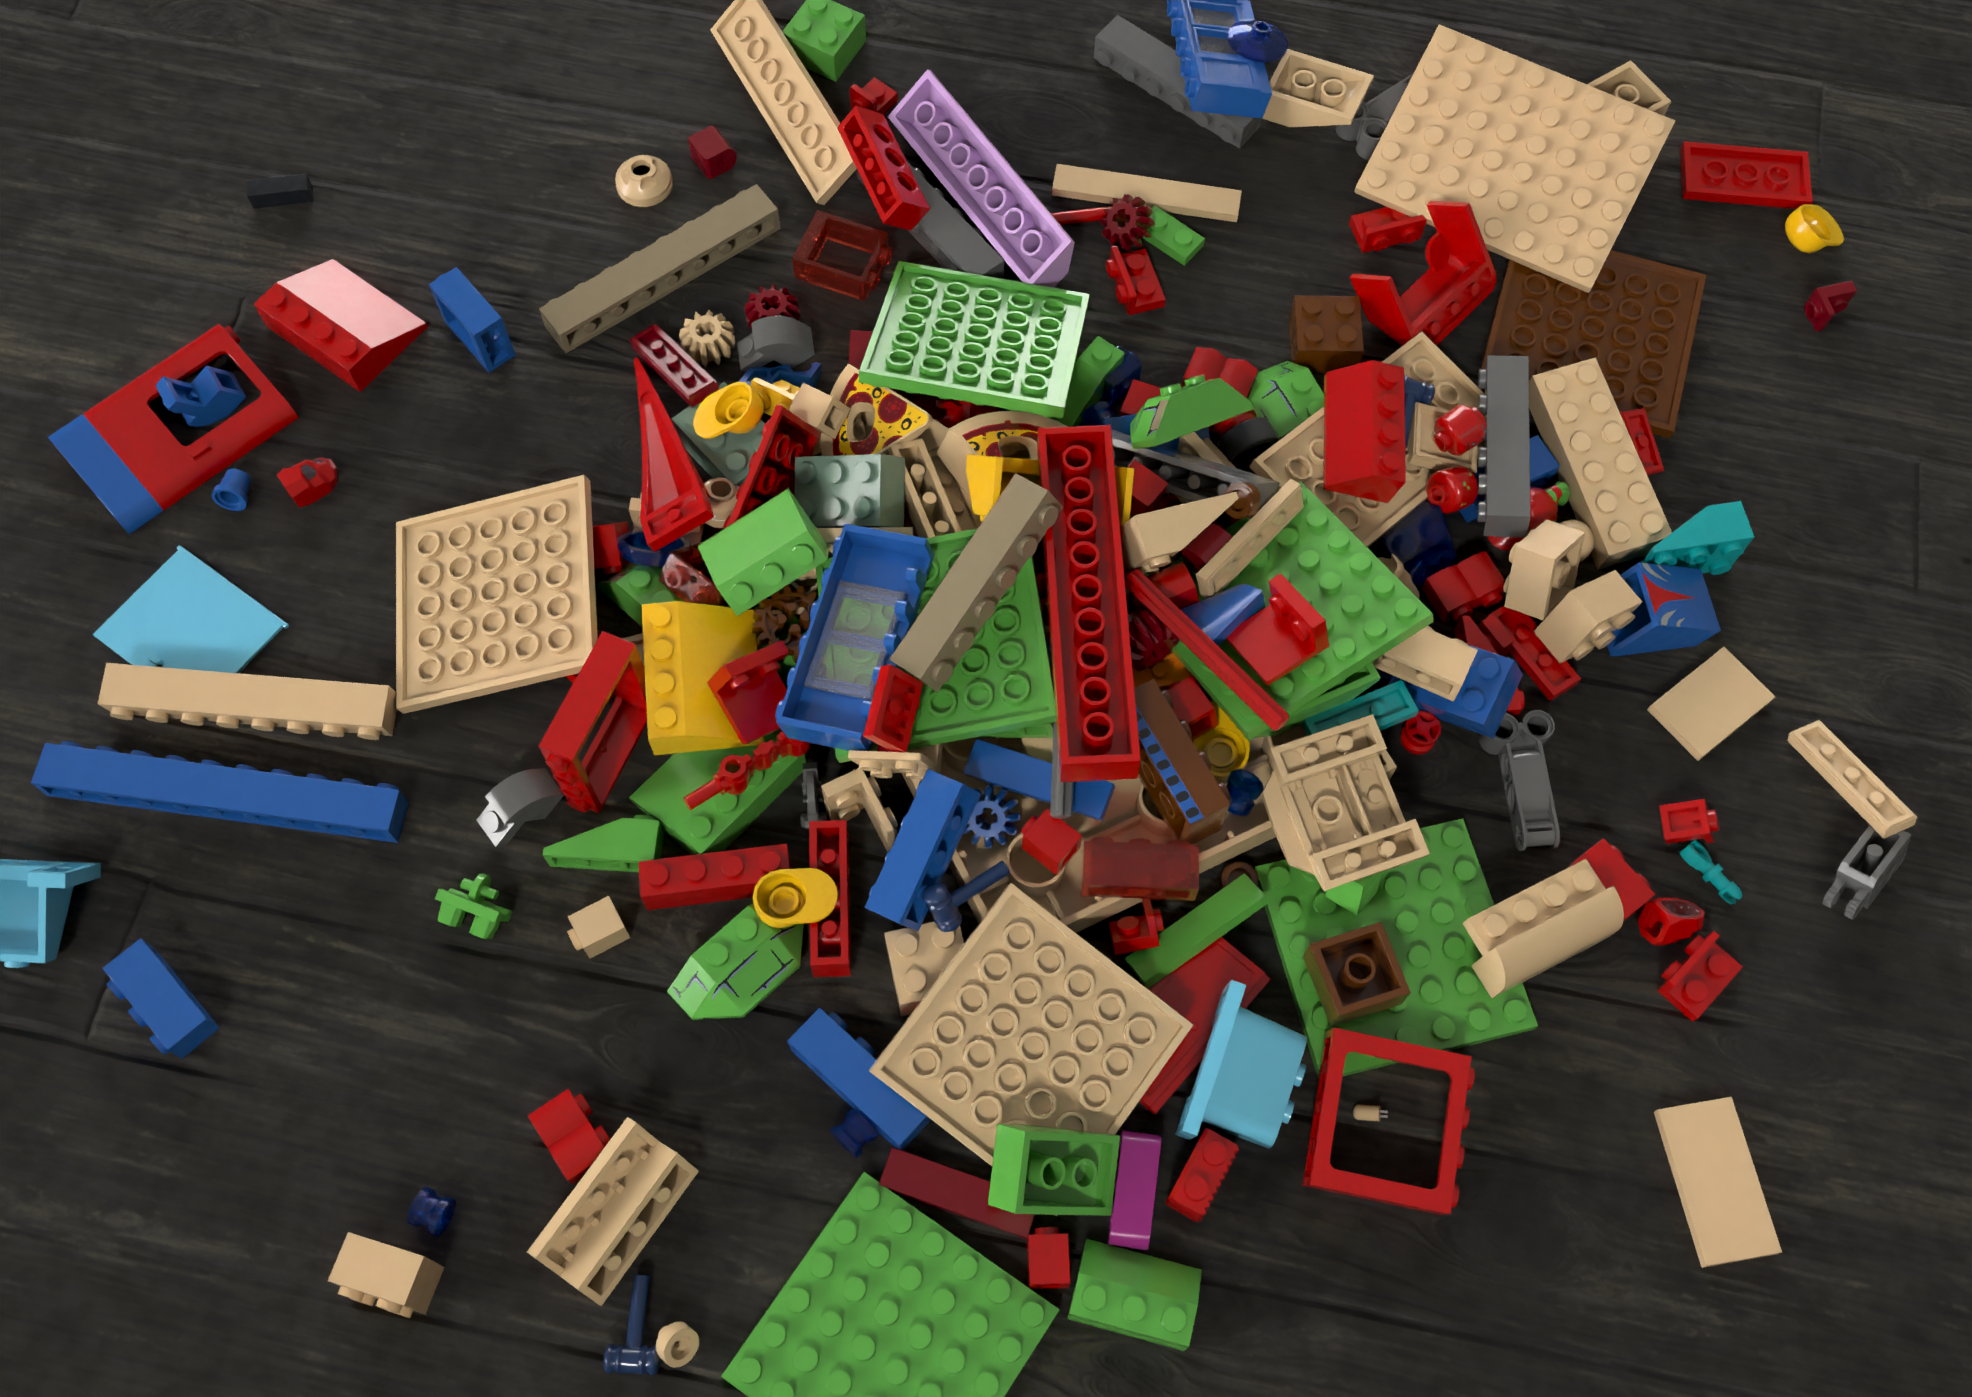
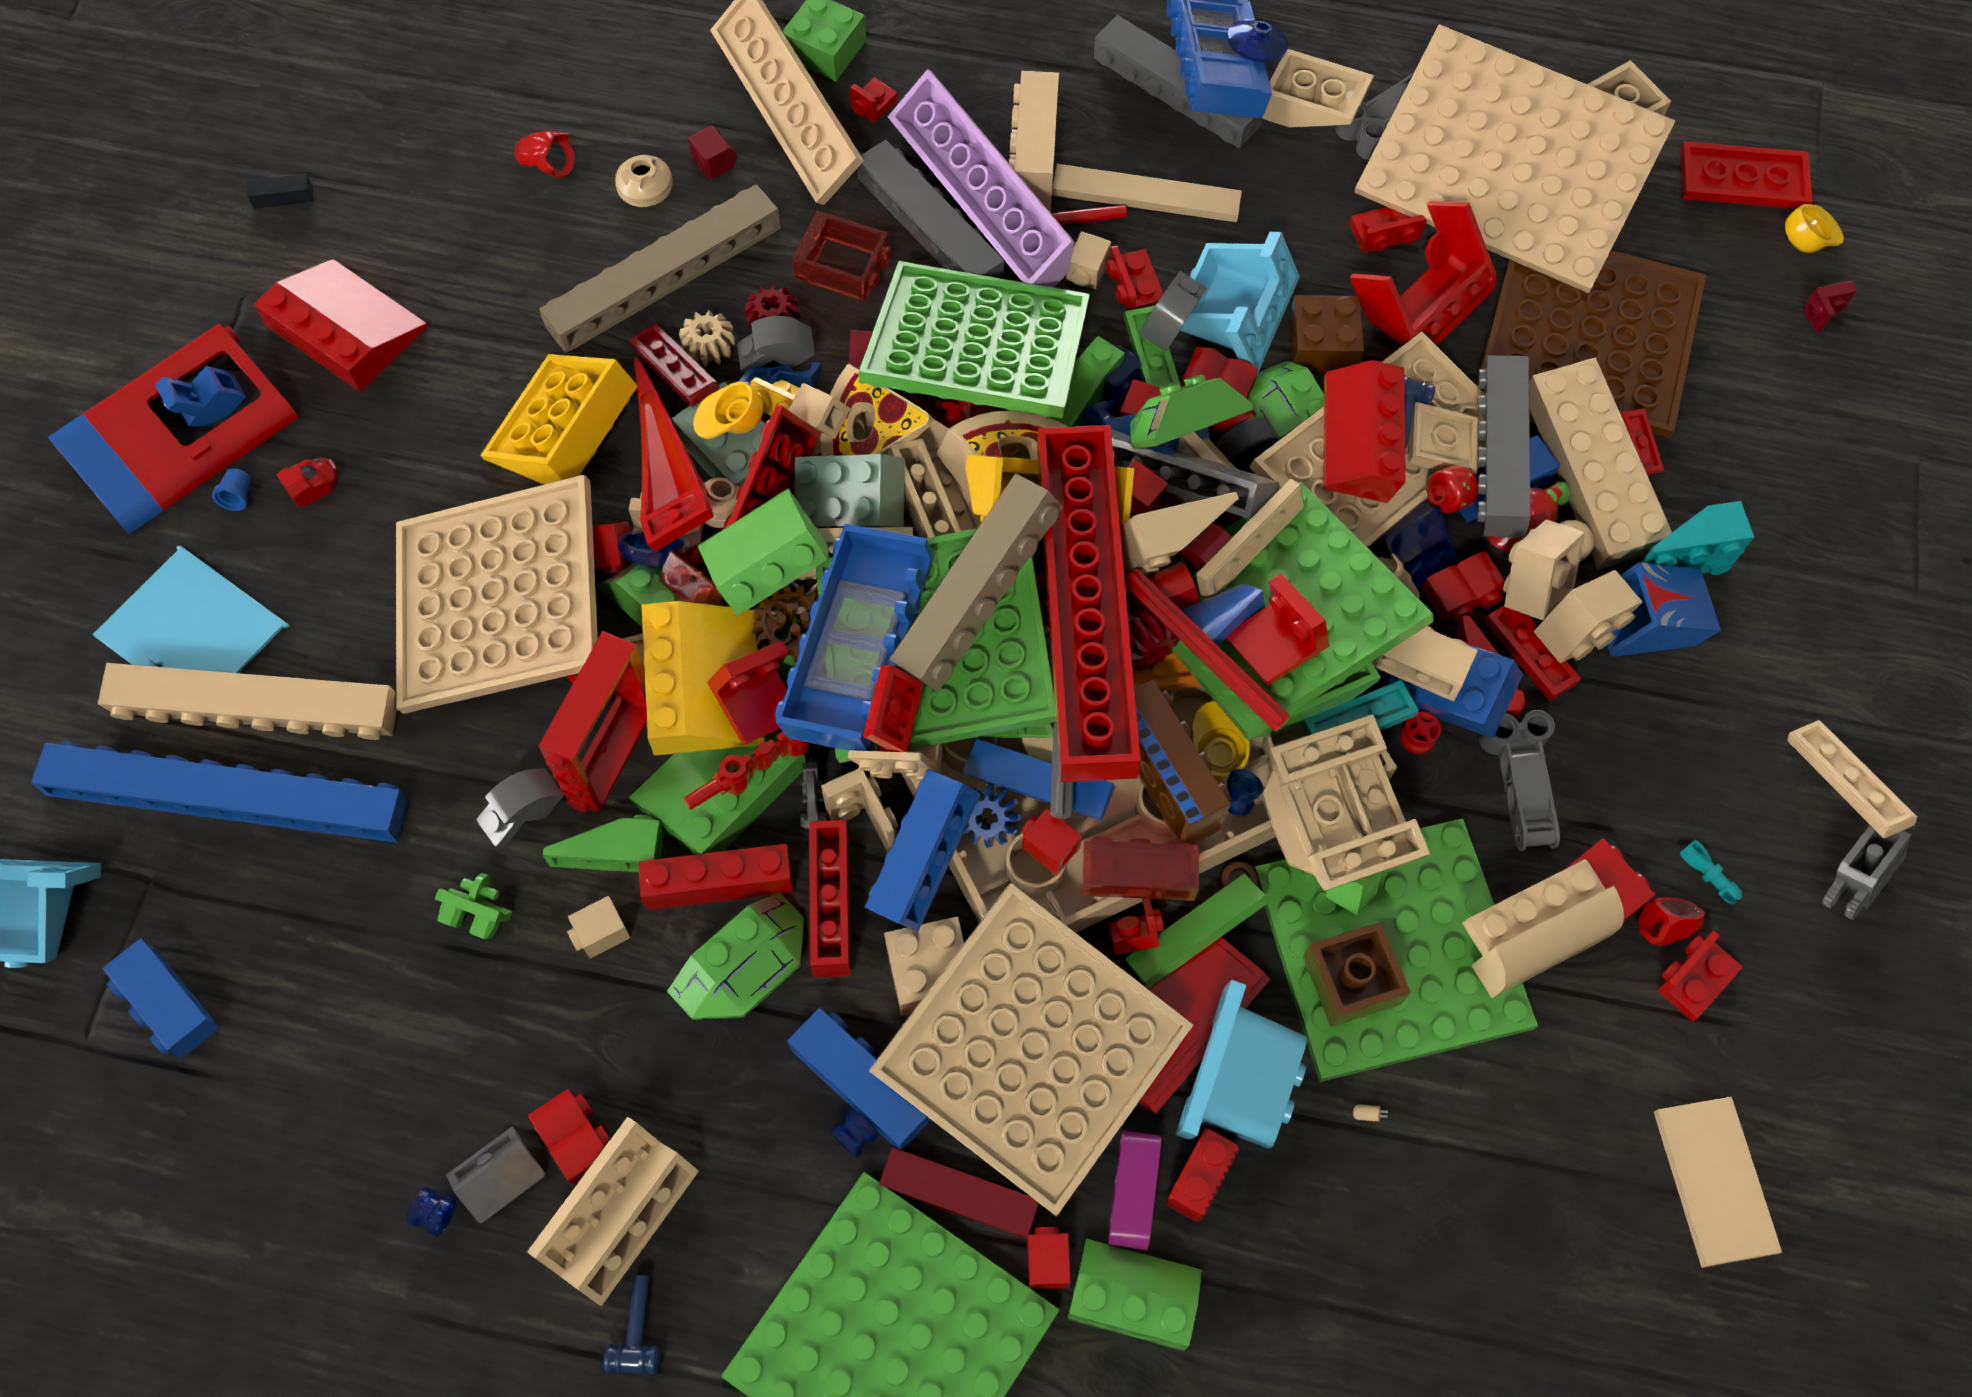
(383, 1272): tan brick -> none
(472, 319): blue window -> none
(495, 1175): none -> flat silver panel
(534, 148): none -> red piece
(561, 418): none -> yellow slope
(677, 1344): tan tile -> none
(794, 897): yellow cap -> none
(883, 168): red brick -> none
(944, 904): dark blue piece -> none
(1035, 132): none -> tan brick
(1053, 1171): bright green slope -> none
(1088, 260): none -> tan brick
(1119, 215): dark red gear -> none
(1156, 363): none -> bright green plate
(1172, 310): none -> dark grey brick
(1173, 237): bright green plate -> none
(1192, 706): red brick -> none
(1243, 295): none -> medium azure windscreen
(1248, 500): reddish brown tile -> none
(1323, 1176): red piece -> none
(1459, 430): red head -> none
(1496, 635): red plate -> none
(1688, 821): red bracket -> none
(1711, 703): tan tile -> none

